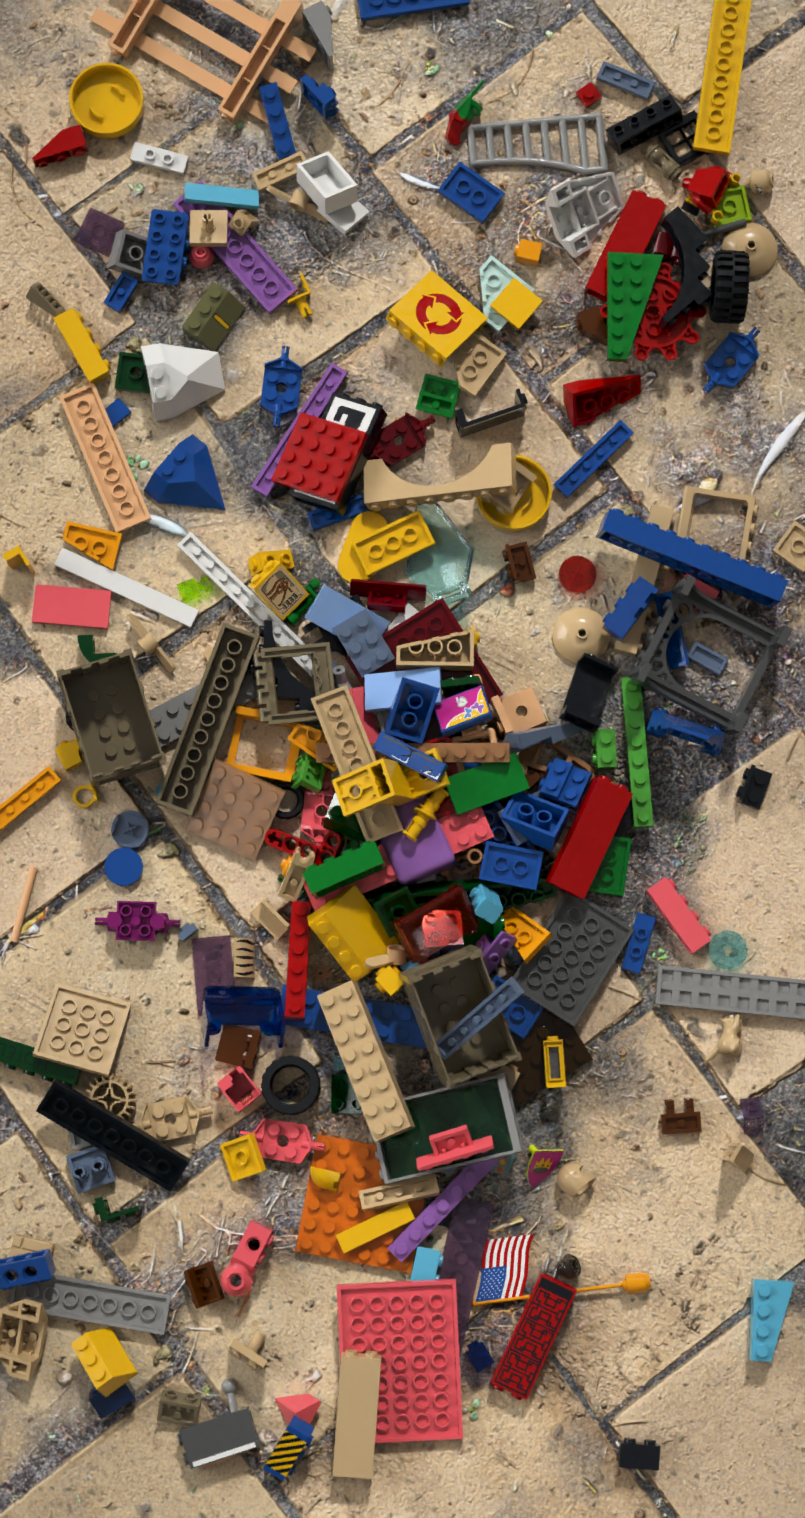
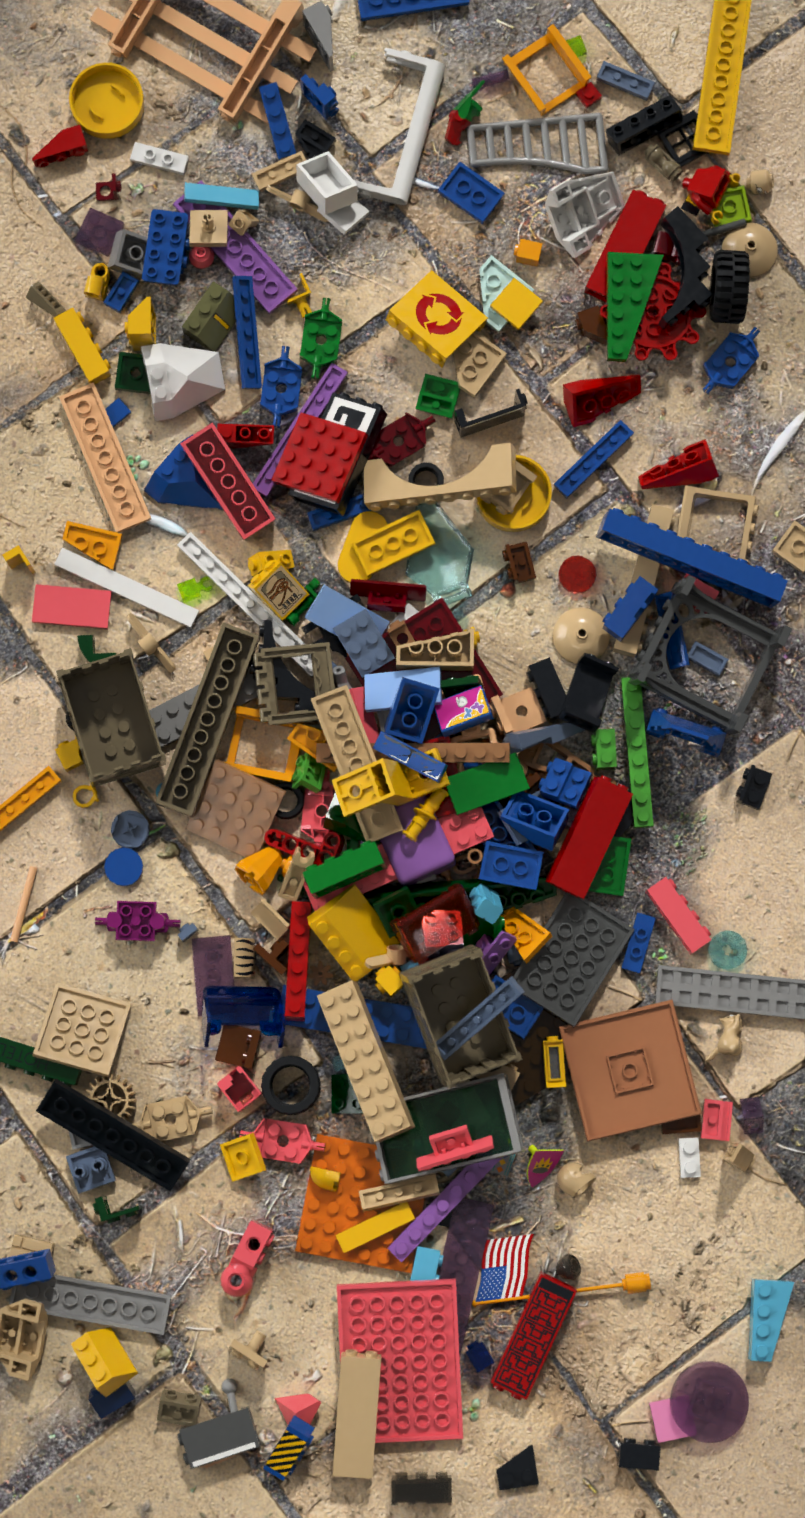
(97, 286): none -> yellow piece
(115, 187): none -> dark red bracket
(141, 325): none -> yellow slope
(203, 1284): reddish brown bracket -> none
(227, 481): none -> coral brick
(246, 435): none -> red slope
(247, 332): none -> blue plate
(260, 869): none -> light orange cone
(272, 958): none -> reddish brown bracket
(314, 139): none -> black wing
(318, 324): none -> green plate
(397, 628): none -> medium nougat bracket
(417, 131): none -> white piece
(421, 1488): none -> clear smoke wedge
(426, 467): none -> black tyre
(491, 79): none -> clear purple pin
(518, 1471): none -> black wing
(547, 687): none -> black brick
(567, 55): none -> light orange piece
(577, 46): none -> clear neon green tile
(630, 1070): none -> nougat tile
(663, 1421): none -> bright pink tile
(689, 468): none -> red wedge
(689, 1157): none -> white plate
(709, 1401): none -> clear purple plate
(716, 1120): none -> coral plate

